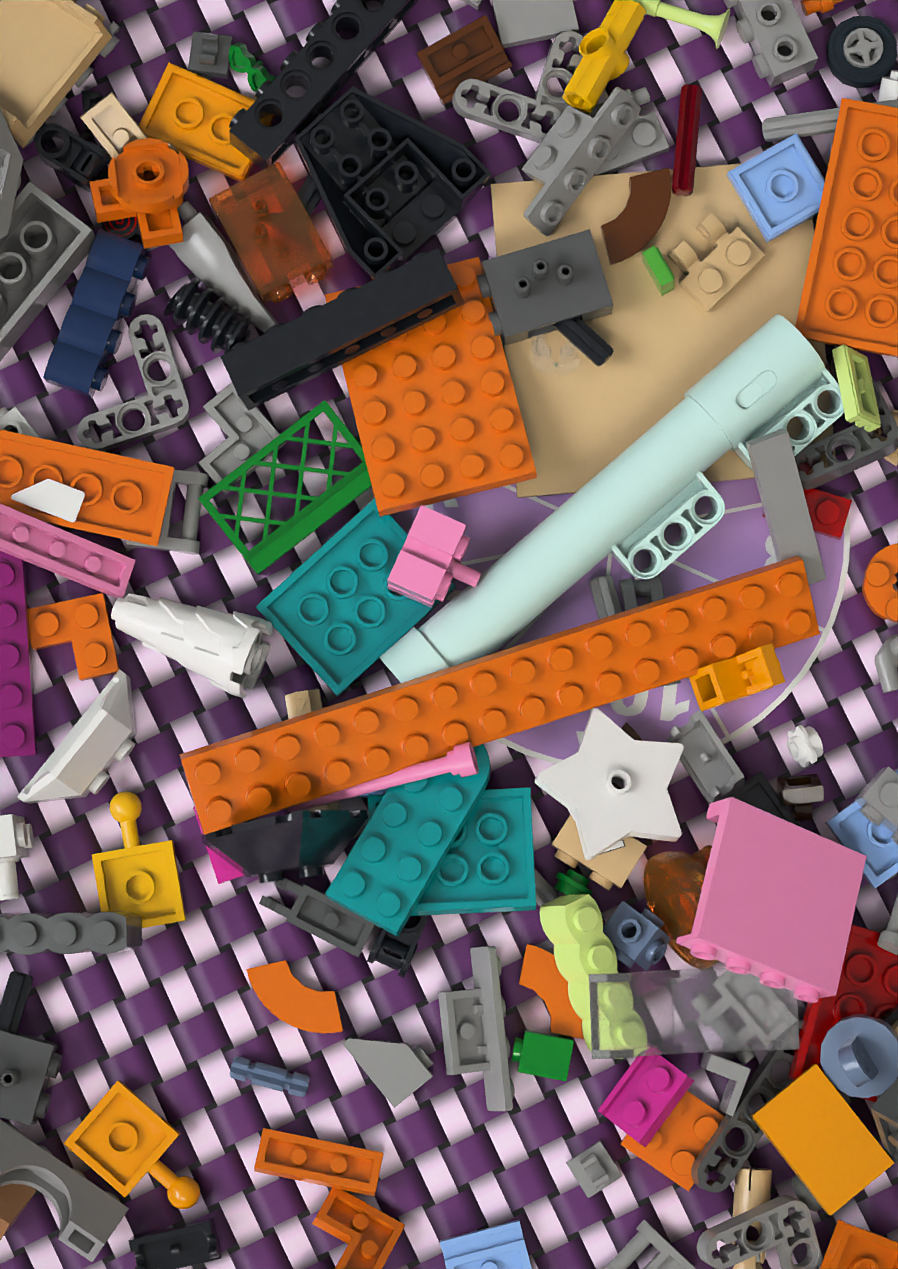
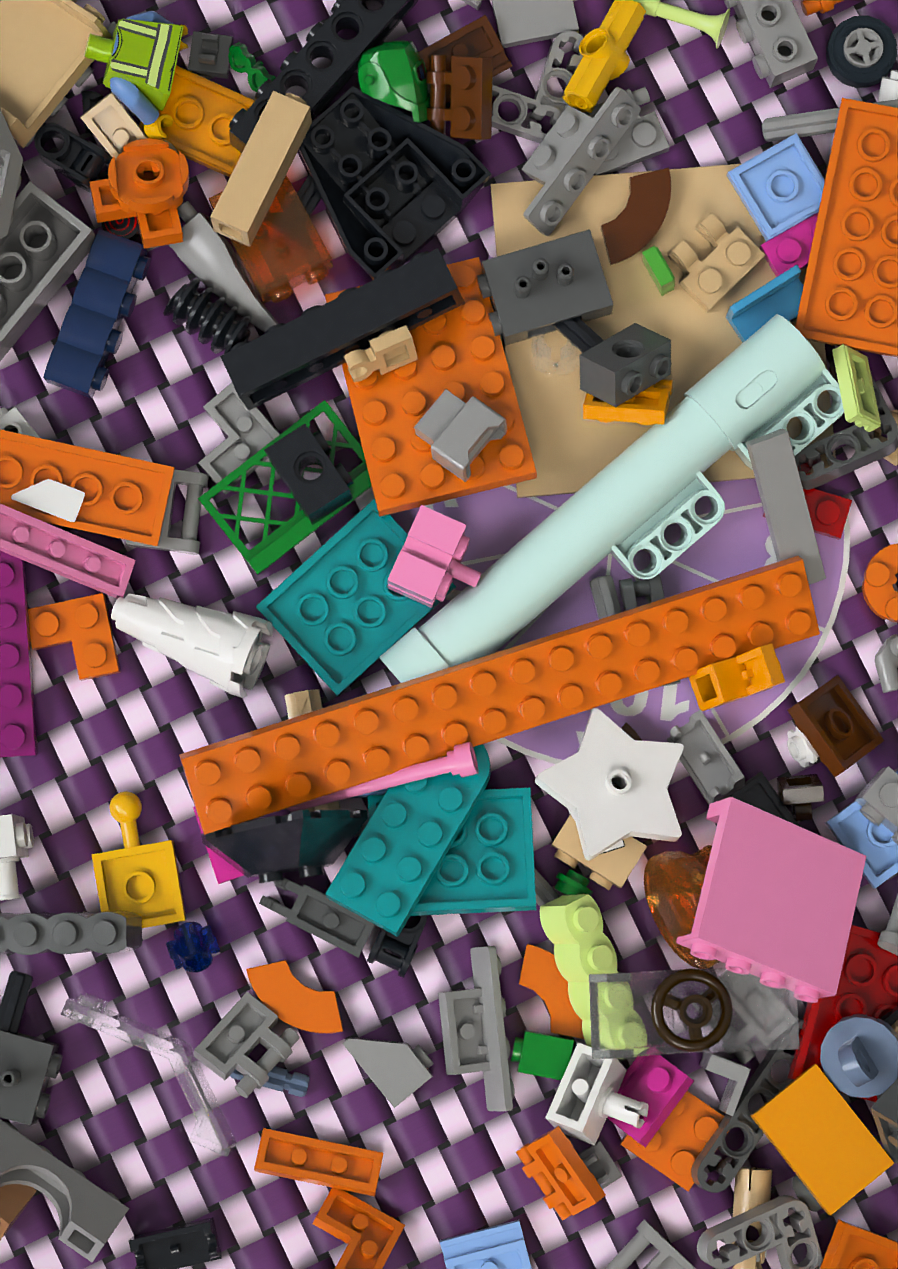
(89, 748): white wedge -> none
(124, 1142): light orange plate -> none
(141, 65): none -> torso
(157, 395): light grey beam -> none
(192, 947): none -> clear blue gear
(211, 1126): none -> clear windscreen
(235, 1038): none -> light grey plate
(262, 167): none -> tan brick
(316, 496): none -> black brick
(385, 354): none -> tan plate
(396, 77): none -> green helmet
(459, 431): none -> light grey piece
(470, 96): none -> reddish brown plate
(560, 1173): none -> orange plate
(591, 1095): none -> white brick
(625, 364): none -> dark grey brick
(636, 936): sand blue brick -> none
(644, 408): none -> light orange plate
(687, 140): dark red axle -> none
(715, 991): none -> dark brown piece
(776, 297): none -> dark azure panel
(790, 247): none -> dark pink plate
(835, 726): none -> reddish brown plate

